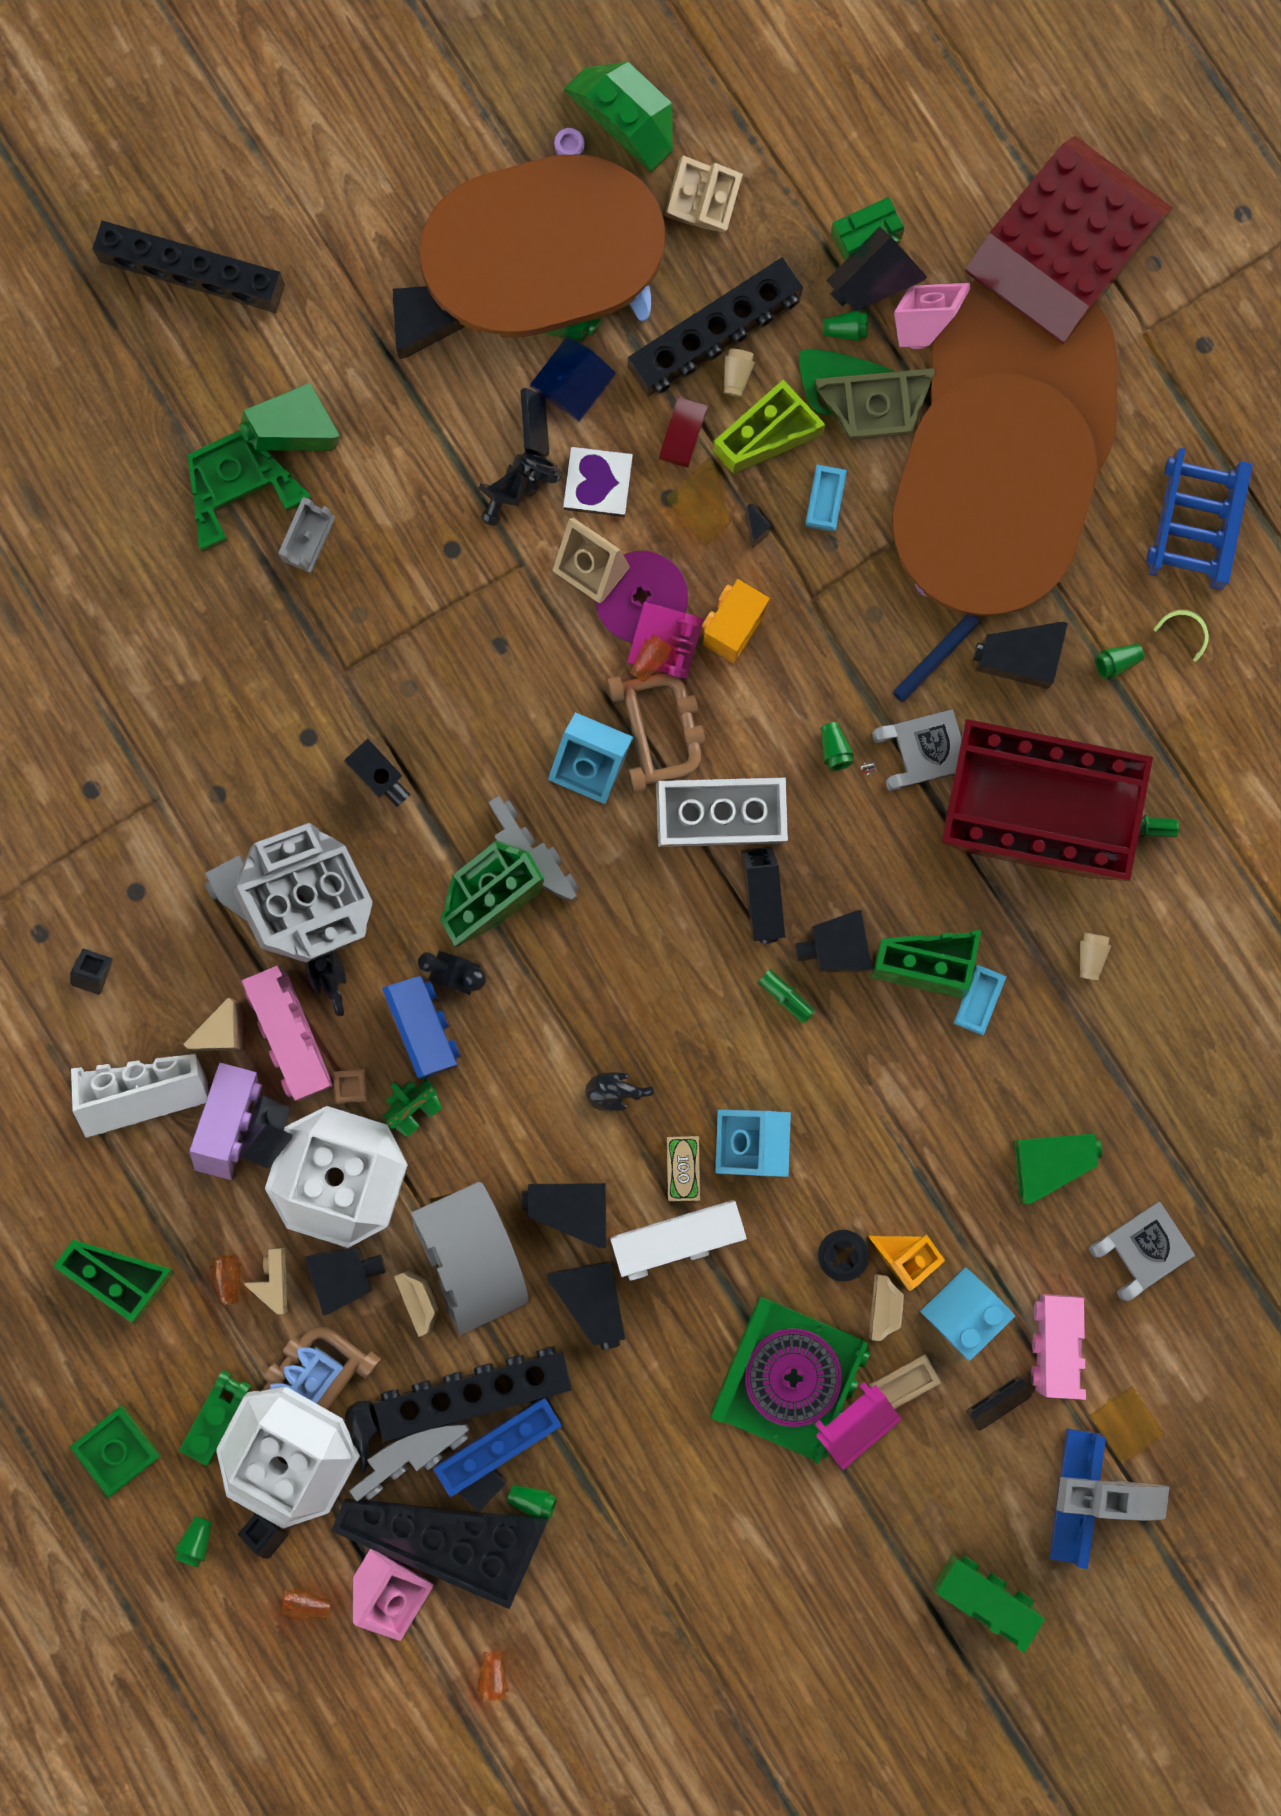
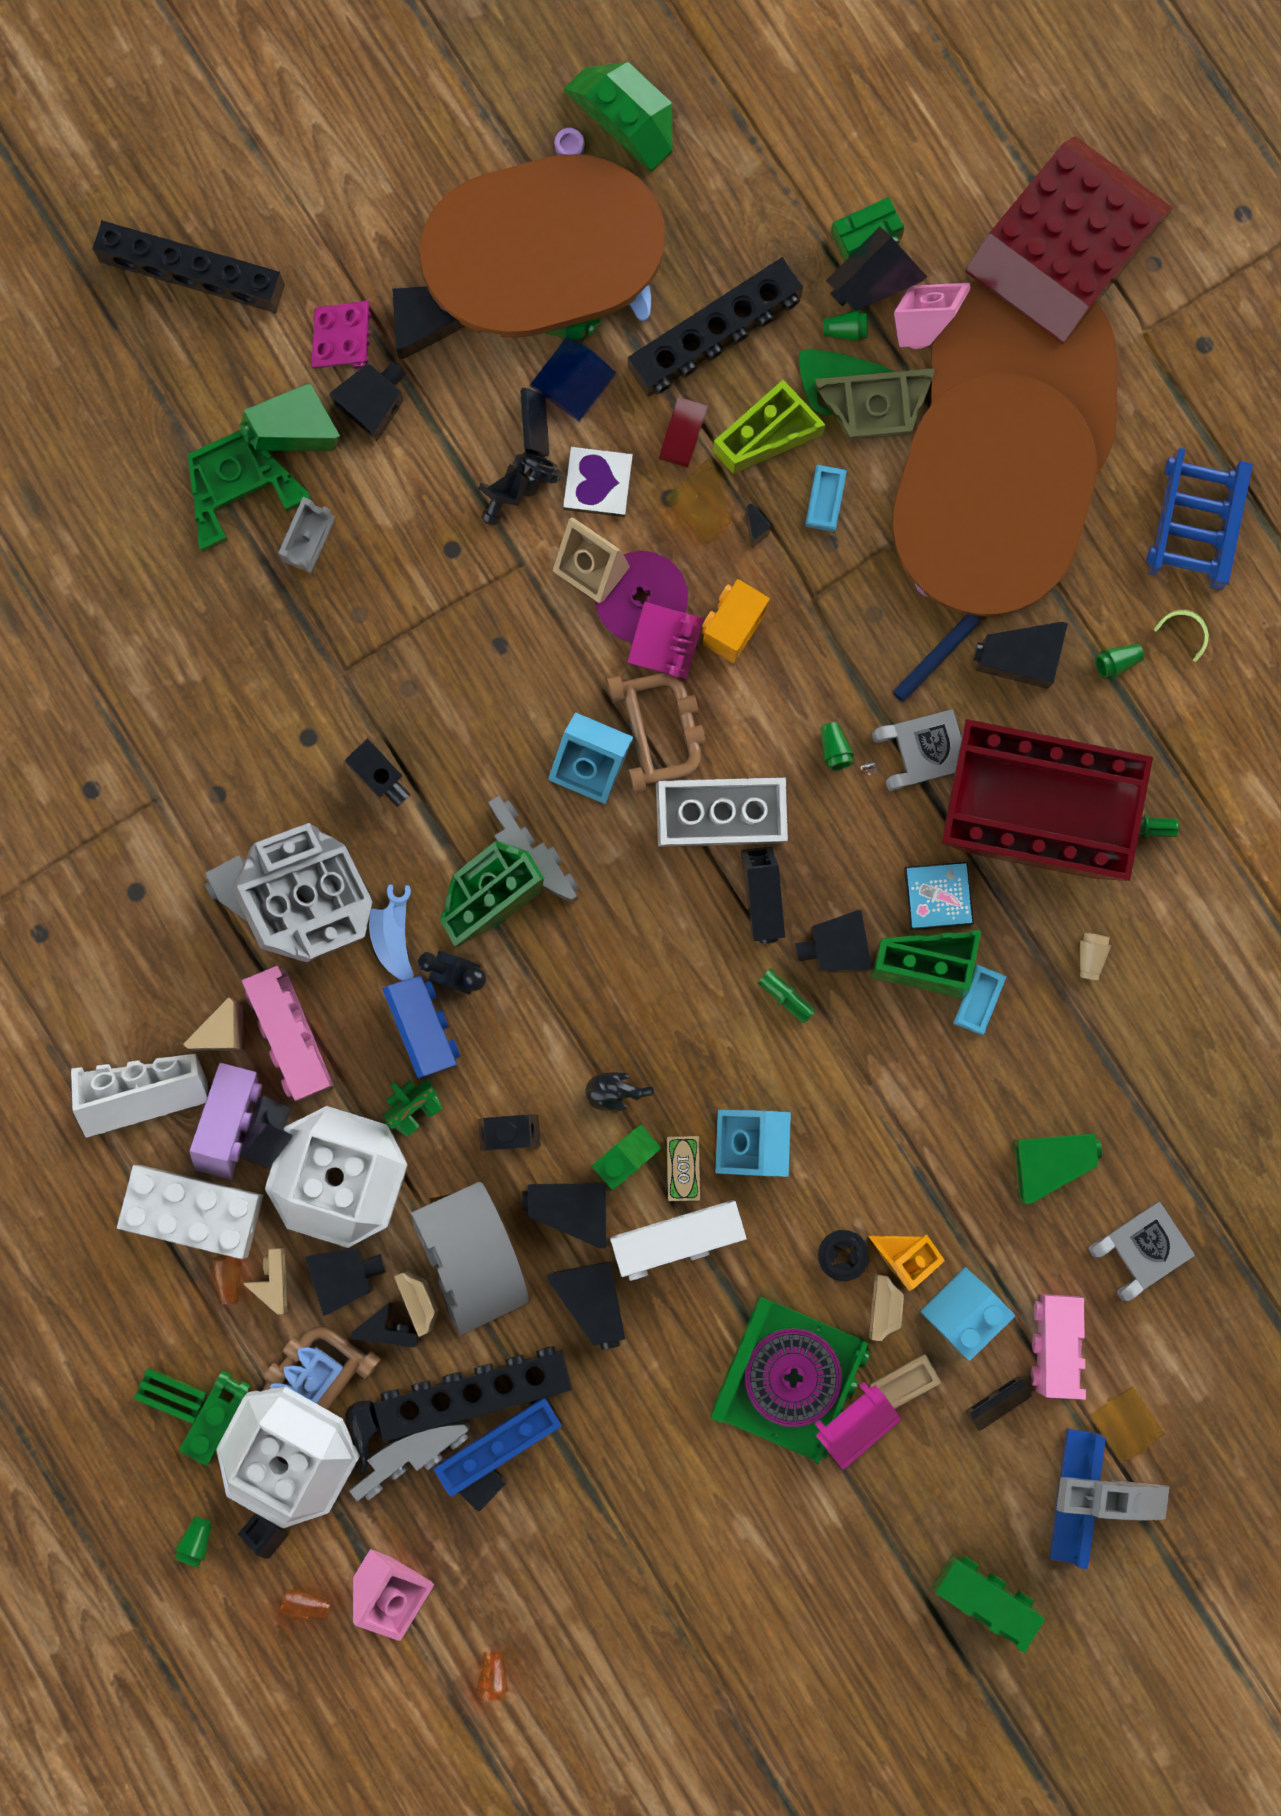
(90, 971): black slope -> none
(115, 1279): green wedge -> none
(115, 1451): green tile -> none
(145, 1385): none -> green tile
(190, 1211): none -> white brick
(328, 973): black piece -> none
(341, 335): none -> dark pink hinge
(350, 1086): medium nougat tile -> none
(370, 397): none -> black torso
(377, 1330): none -> black slope
(388, 935): none -> light blue piece
(458, 1546): black wing -> none
(509, 1132): none -> black torso
(532, 1501): green cone -> none
(626, 1157): none -> green slope
(651, 656): clear orange cone -> none
(703, 194): tan slope -> none
(737, 371): tan cone -> none
(938, 896): none -> medium azure tile

